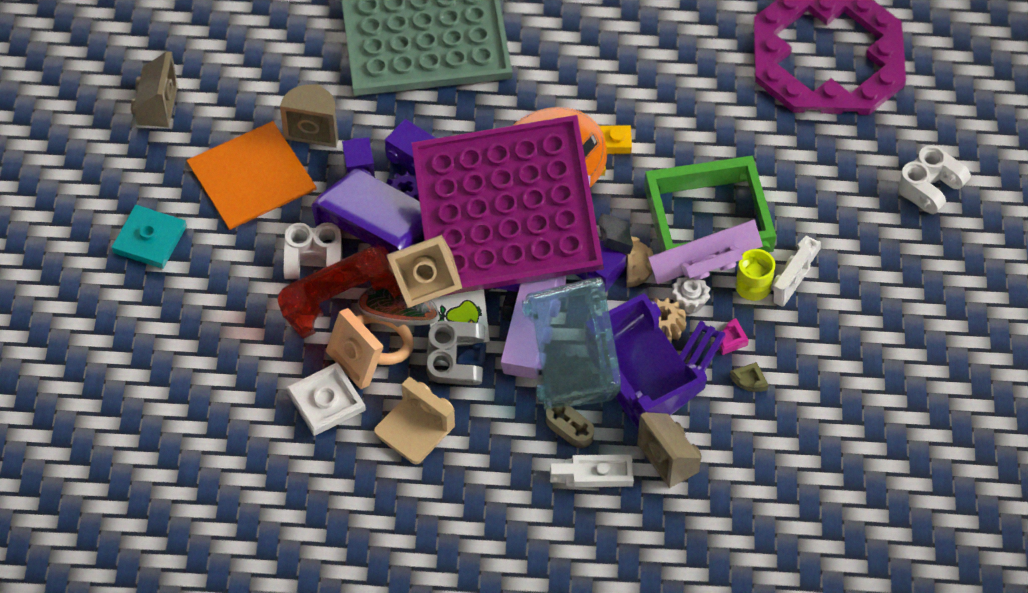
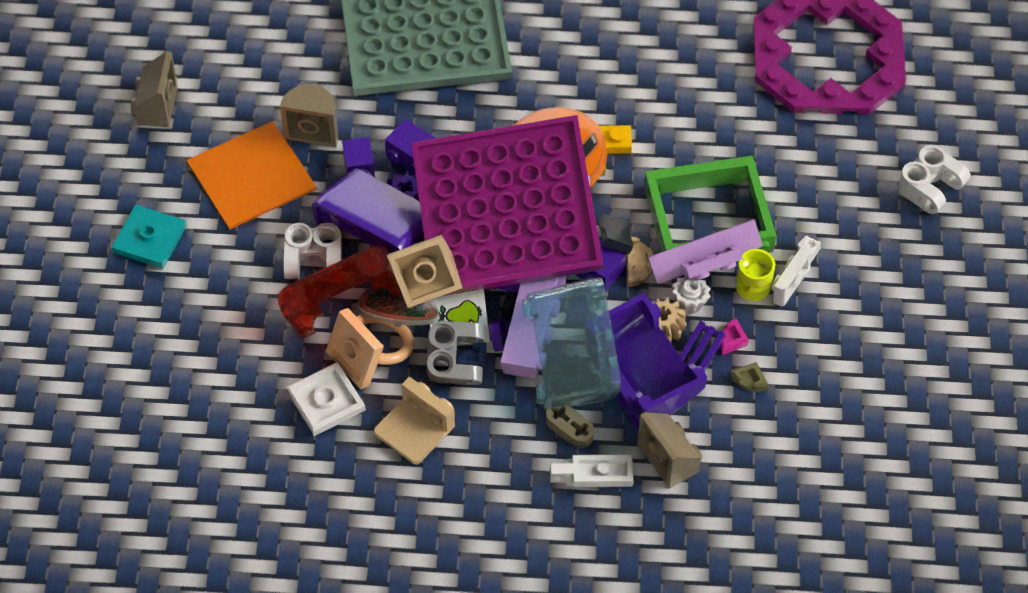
(498, 333): none -> dark purple tile

